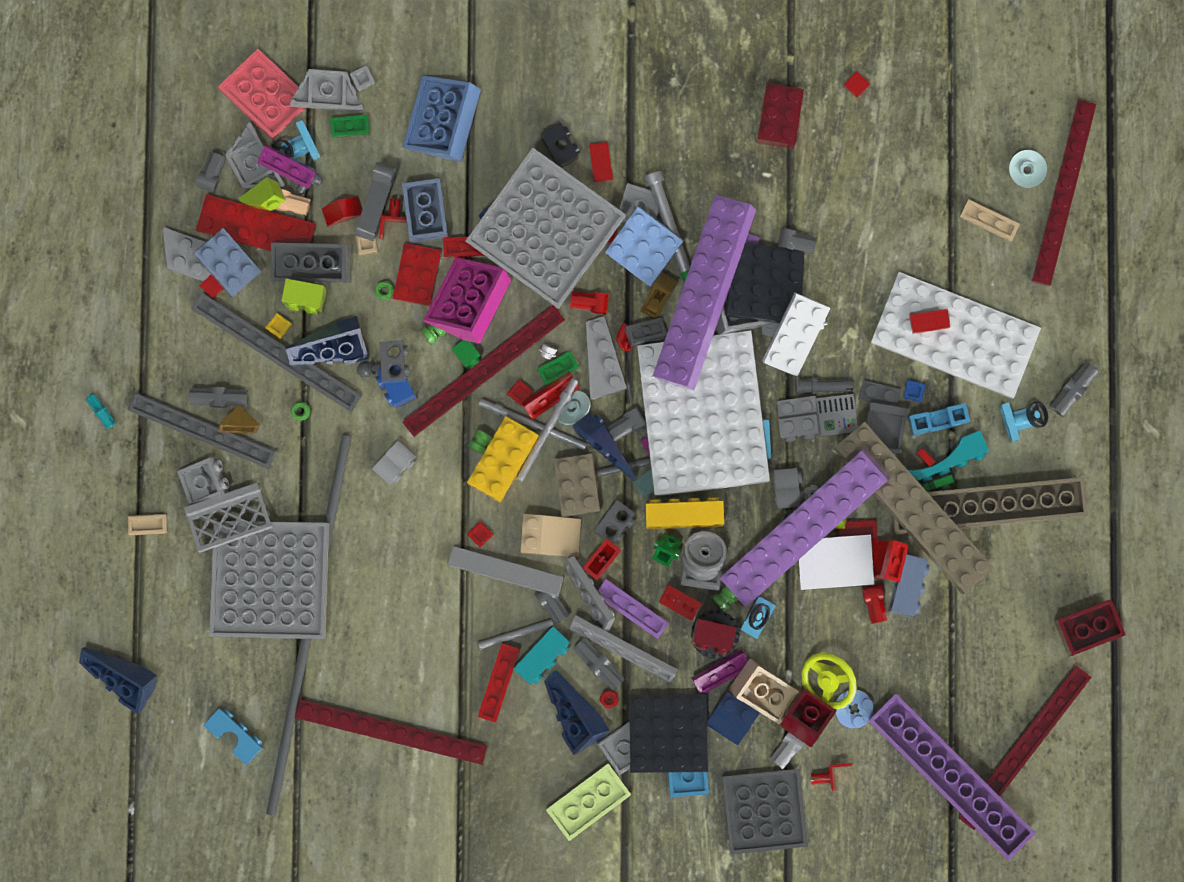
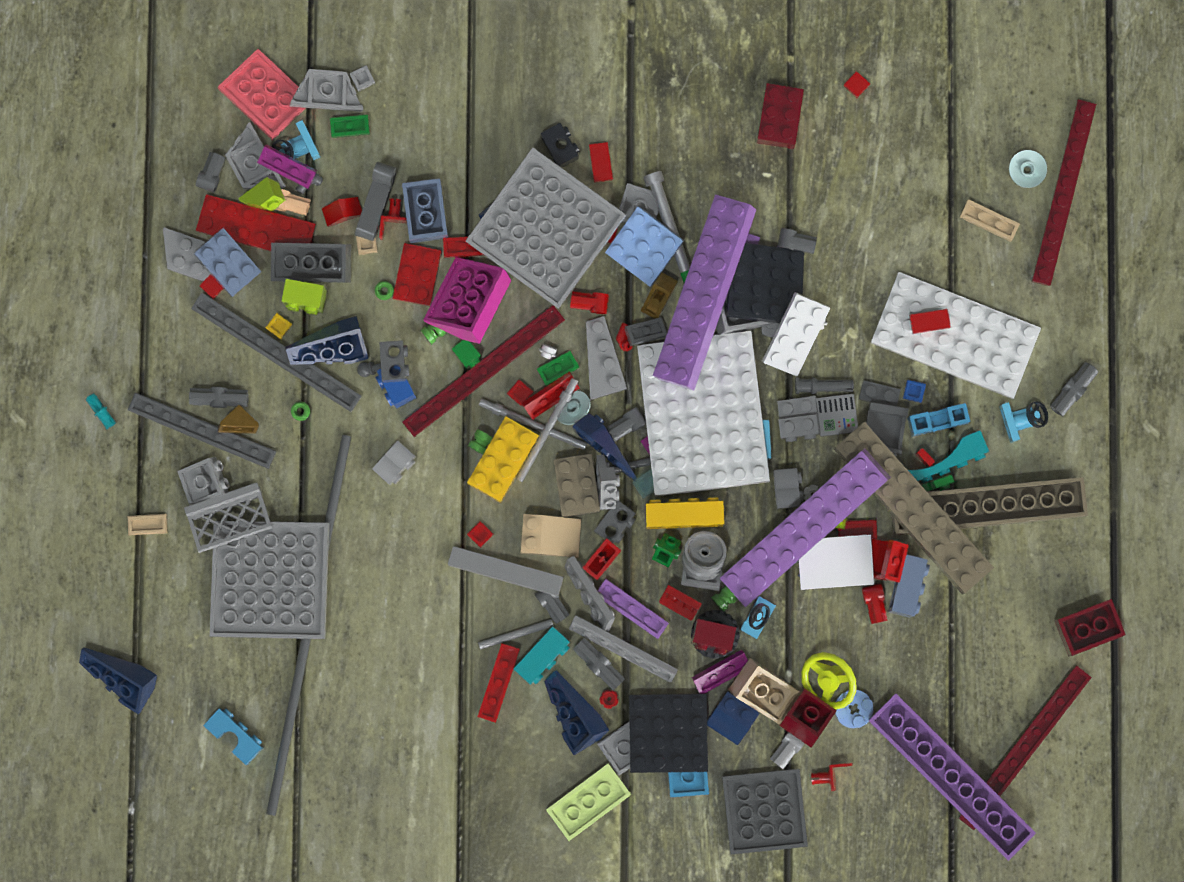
(391, 732): dark red plate -> none
(442, 118): medium blue slope -> none
(606, 484): none -> light grey plate

